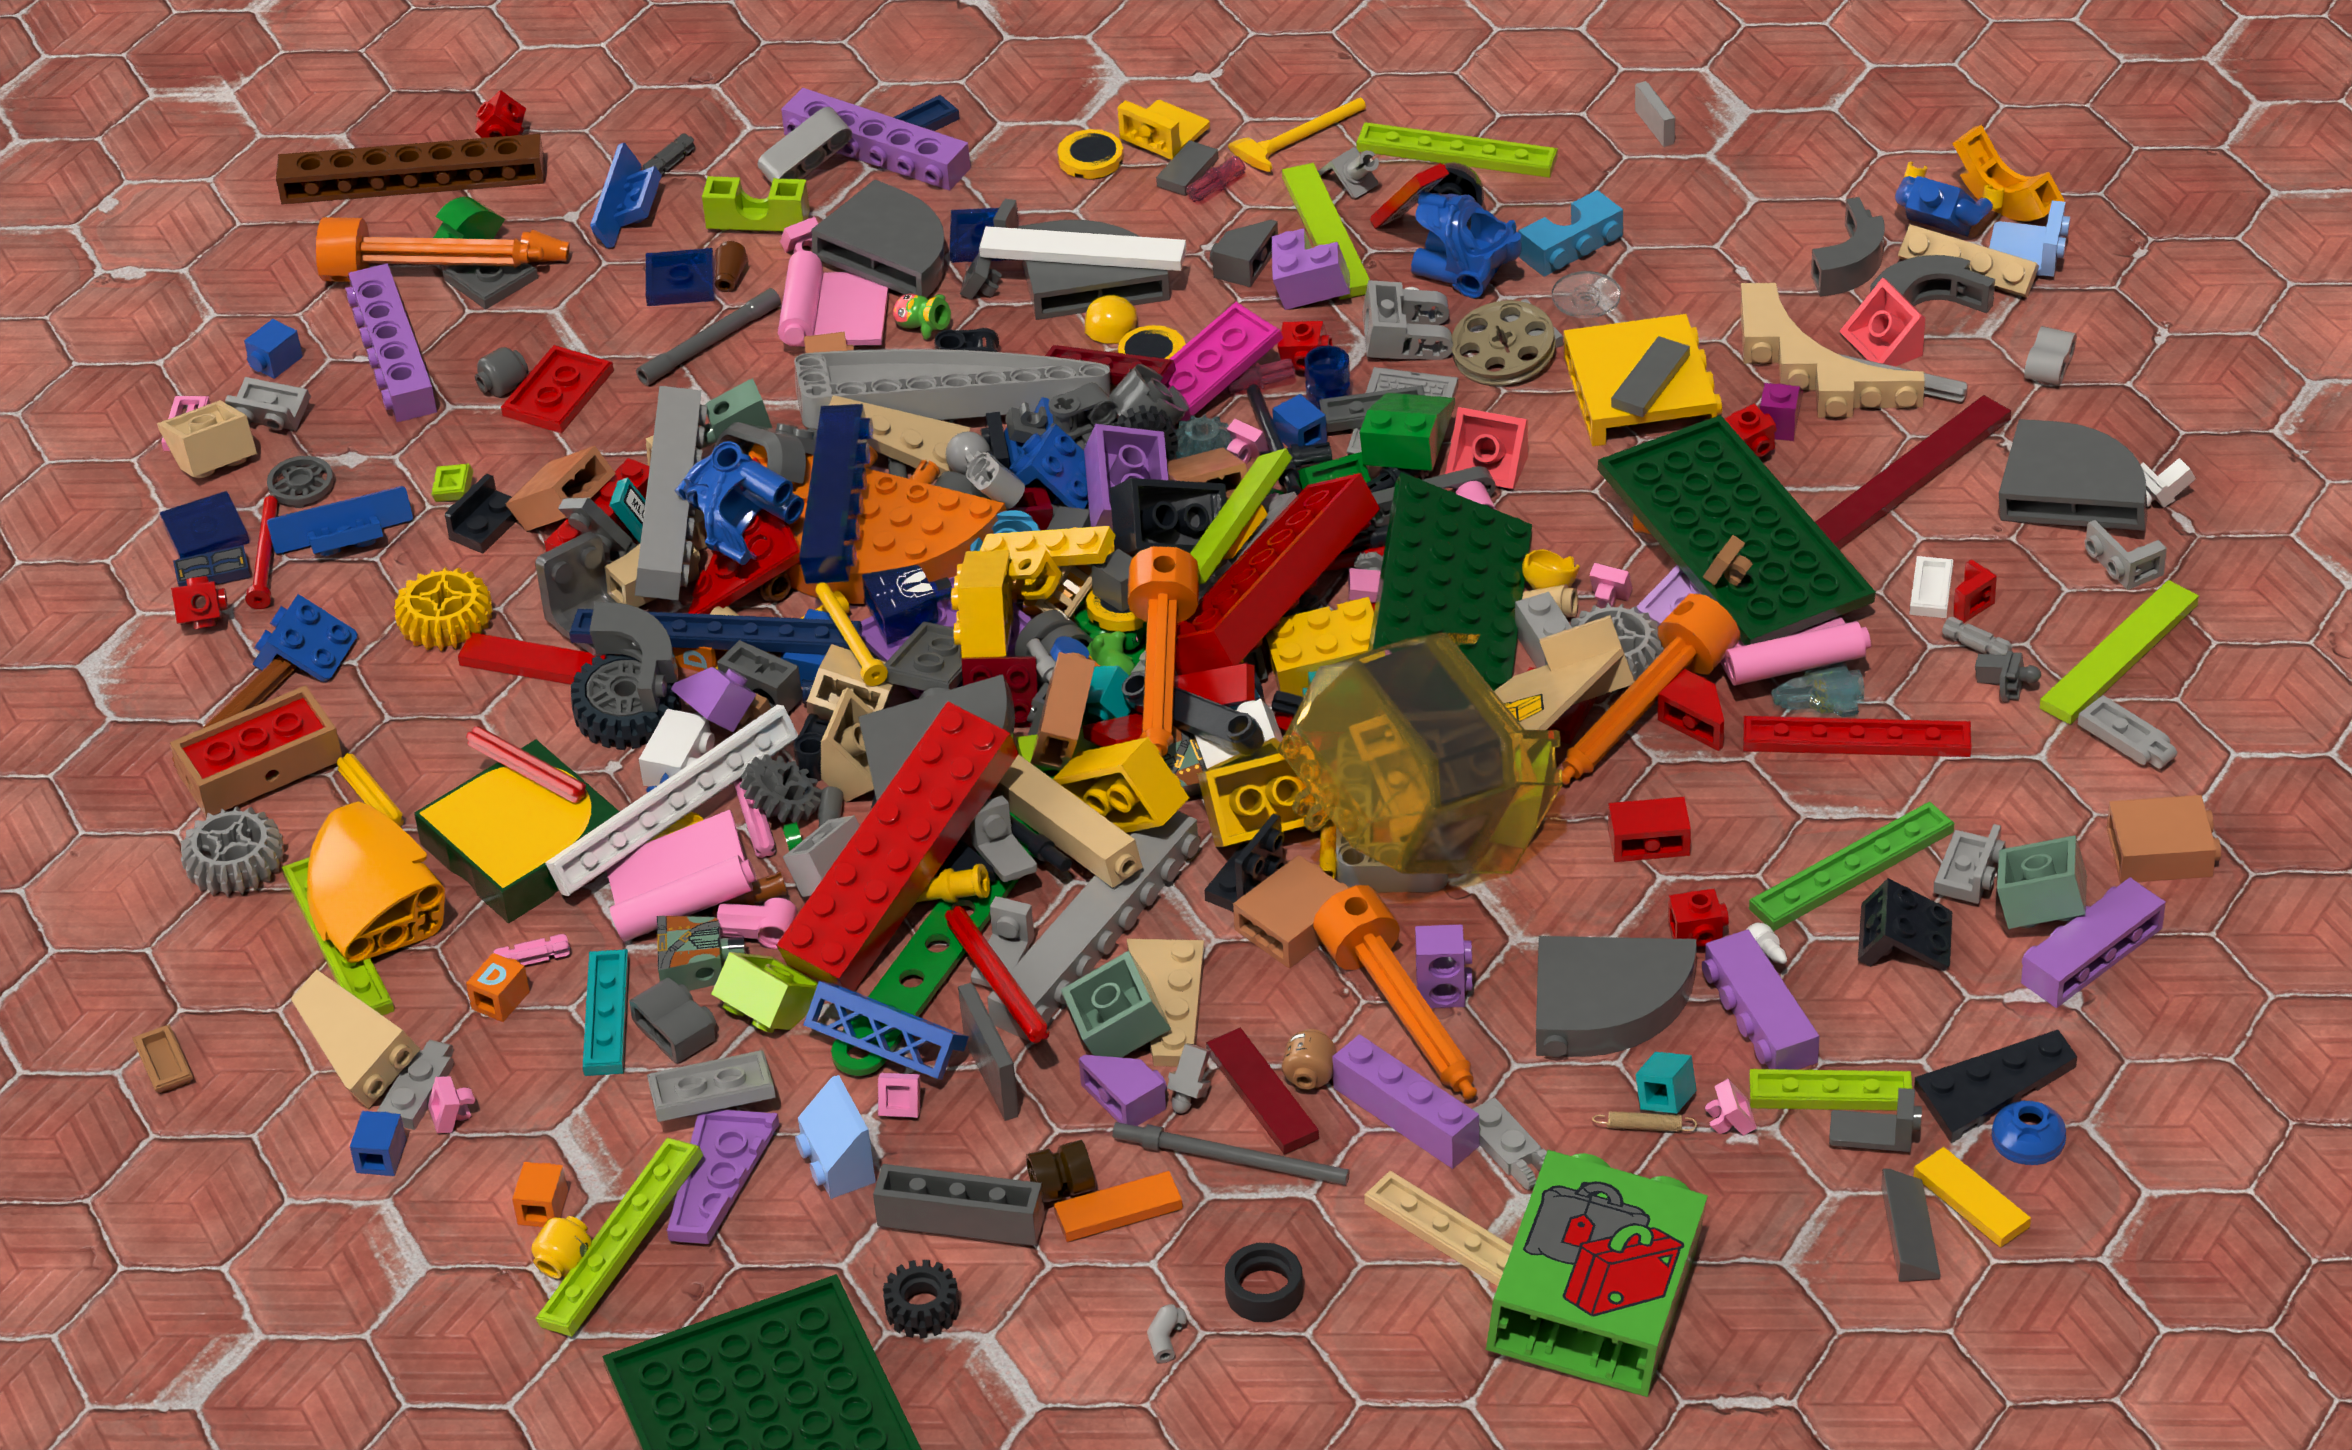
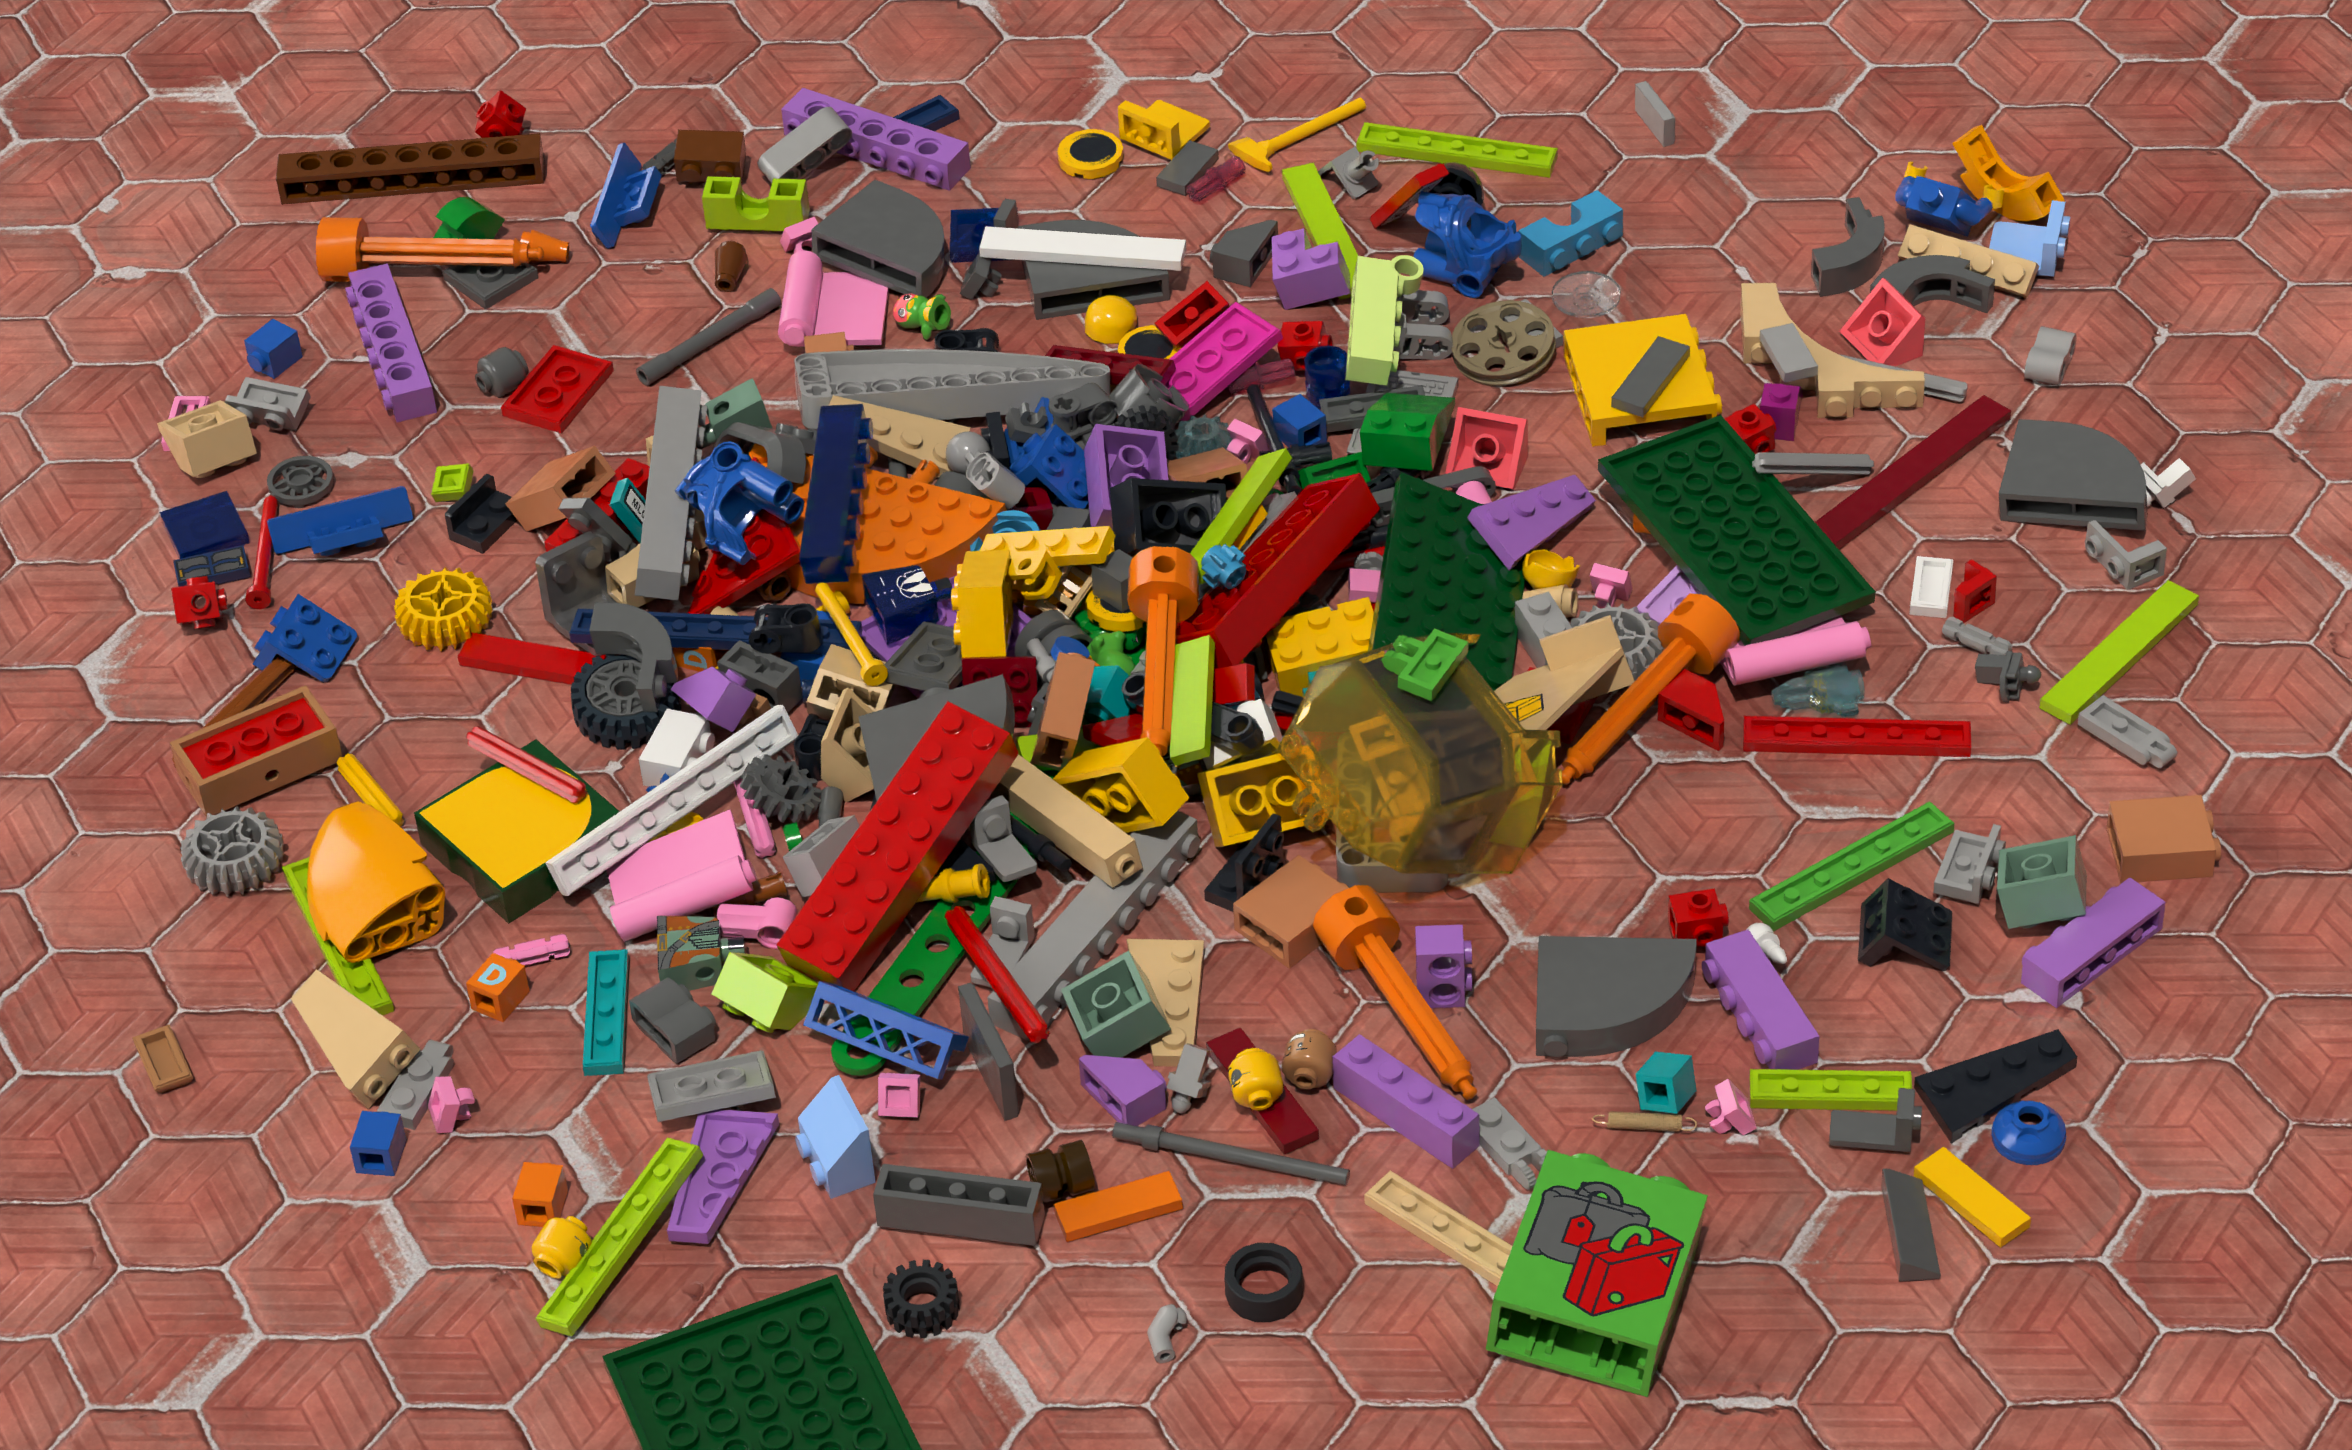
(679, 277): clear blue tile -> none
(709, 154): none -> reddish brown brick
(789, 628): none -> black piece
(1192, 315): none -> red slope
(1192, 700): none -> lime tile
(1223, 567): none -> dark azure gear
(1254, 1078): none -> yellow head
(1328, 849): yellow piece -> none
(1374, 315): none -> yellowish green hinge
(1427, 664): none -> bright green hinge
(1531, 517): none -> medium lavender wing
(1649, 829): red brick -> none
(1729, 563): medium nougat tile -> none
(1788, 352): none -> light grey tile
(1812, 463): none -> light grey axle

